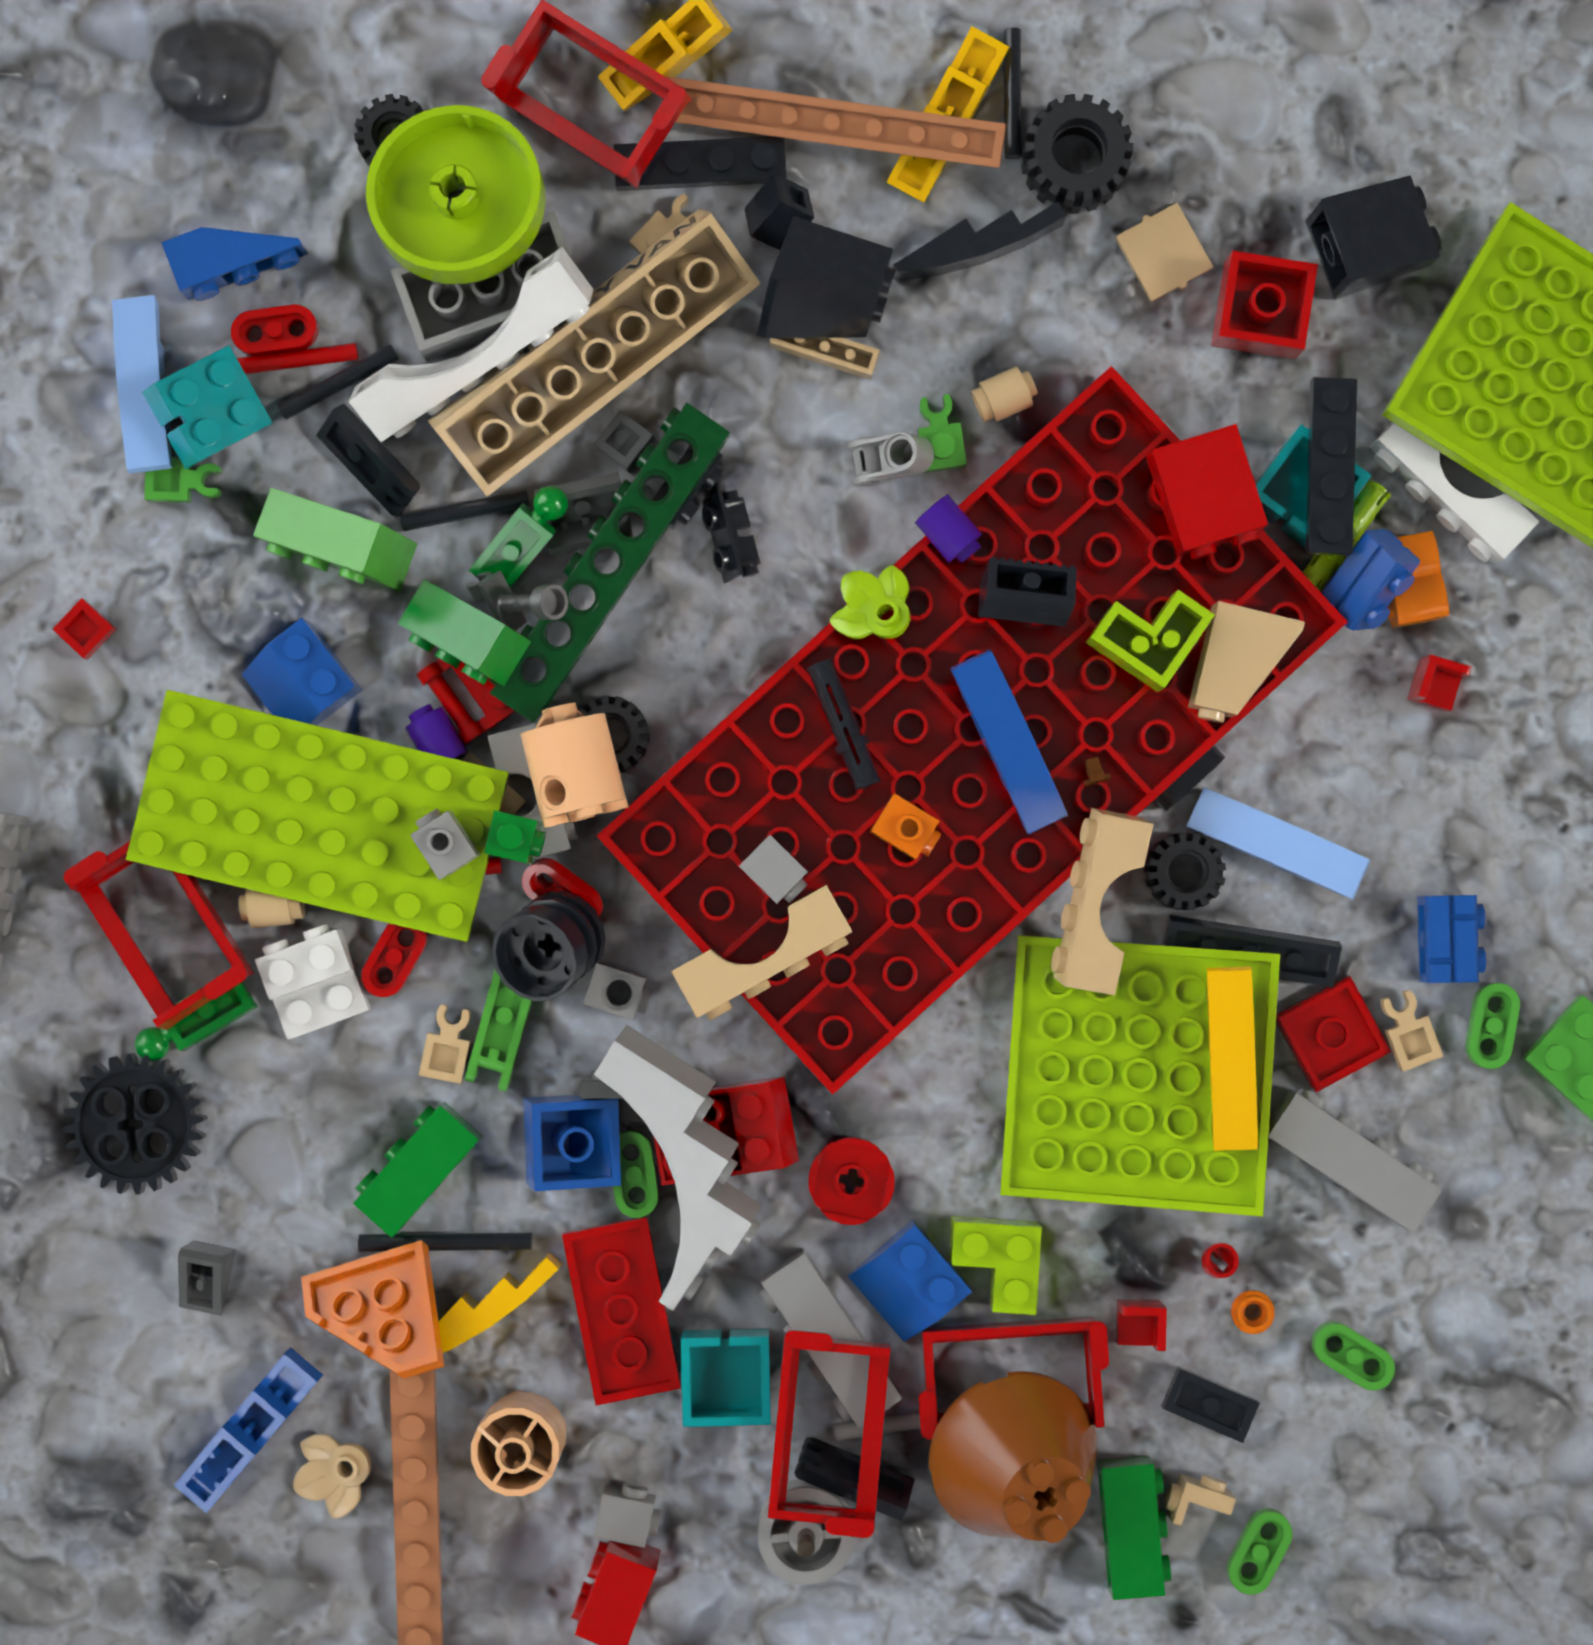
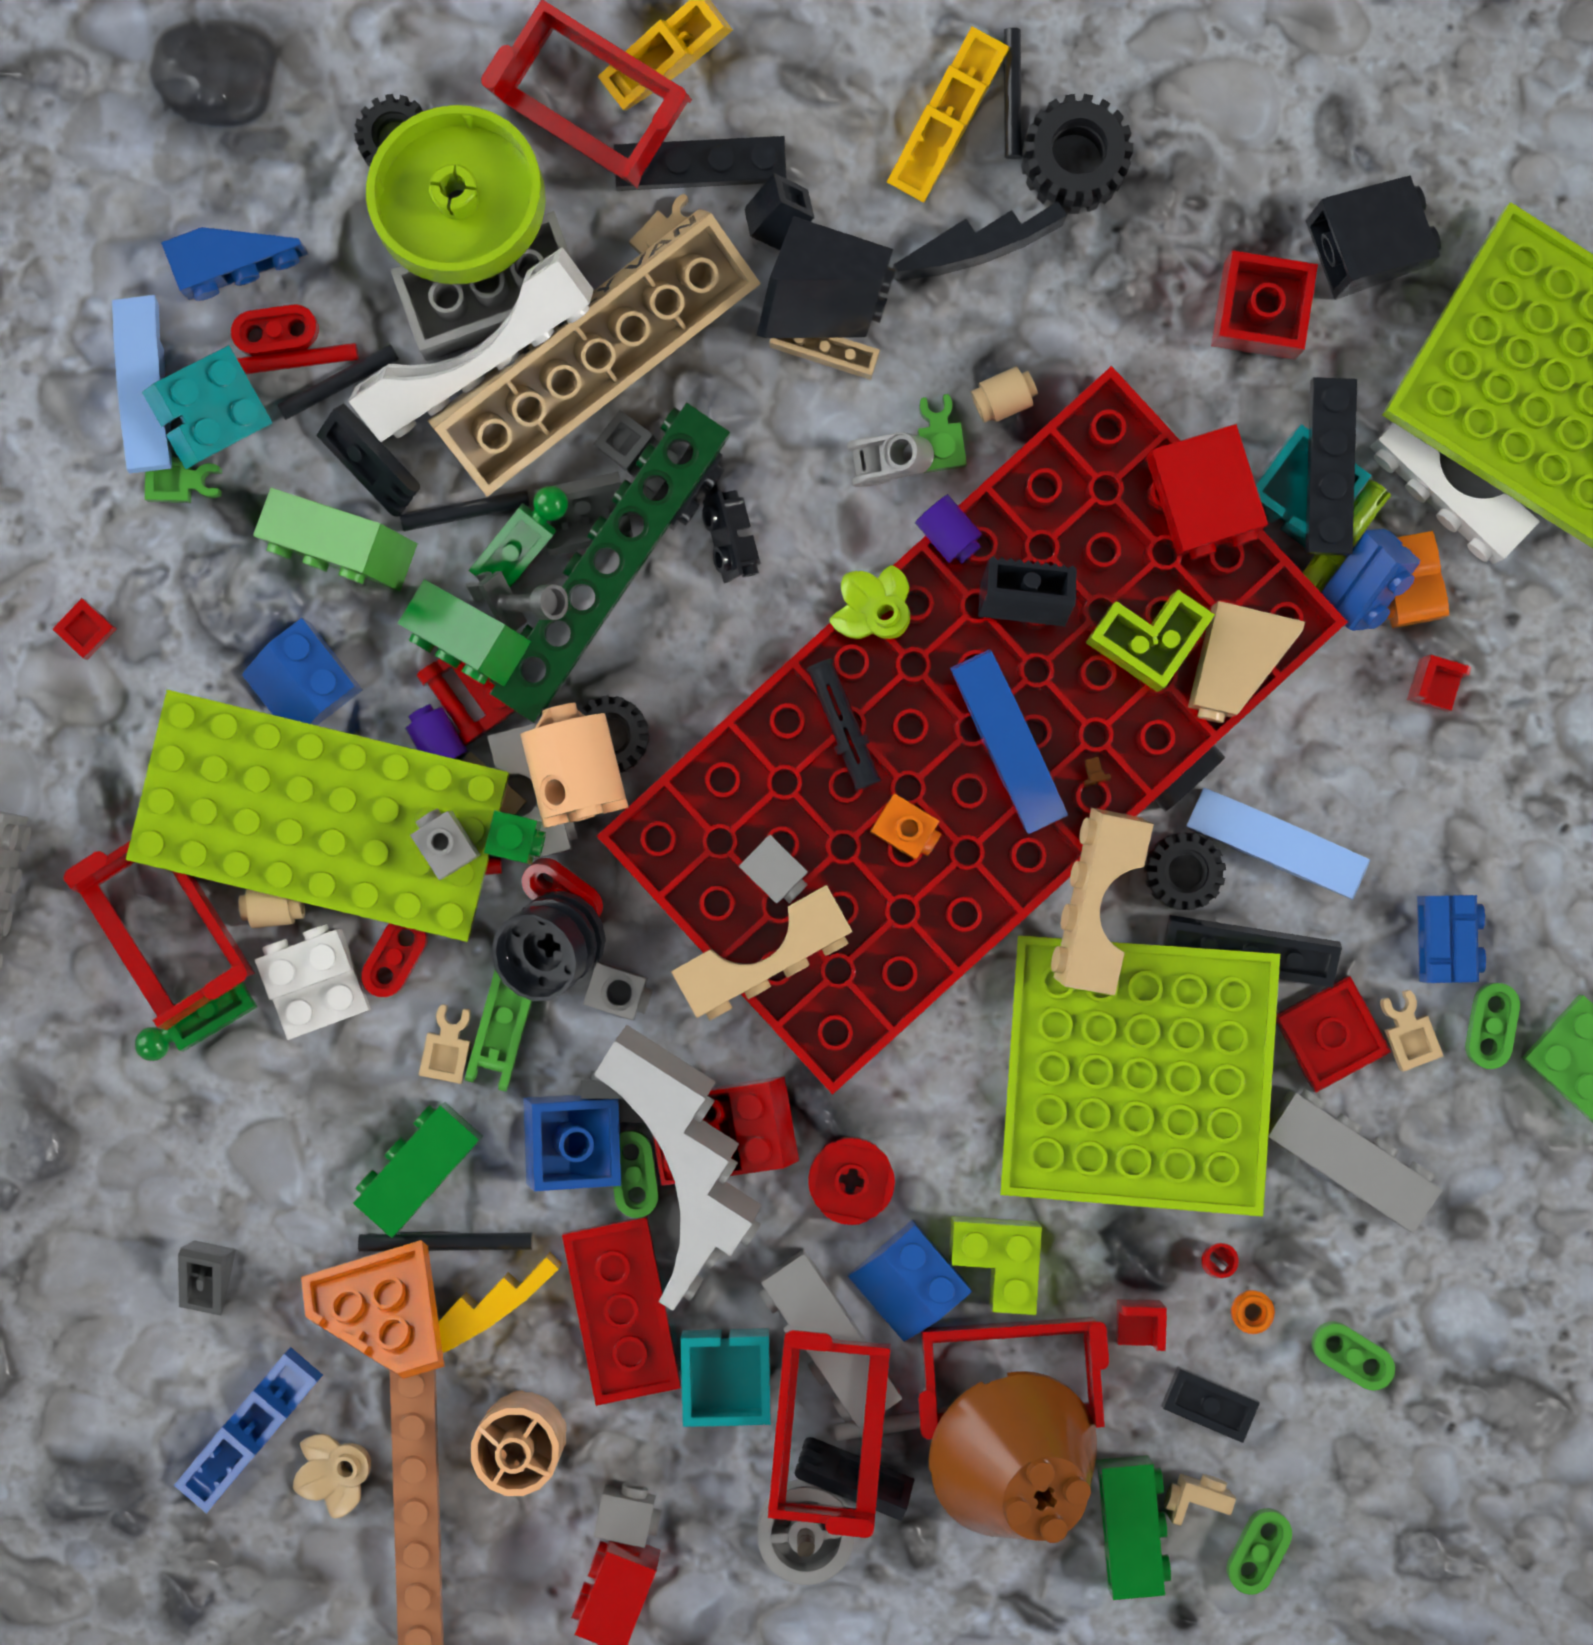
(95, 1124): black gear -> none
(843, 123): nougat plate -> none
(1164, 252): tan piece -> none
(1232, 1058): yellow slope -> none

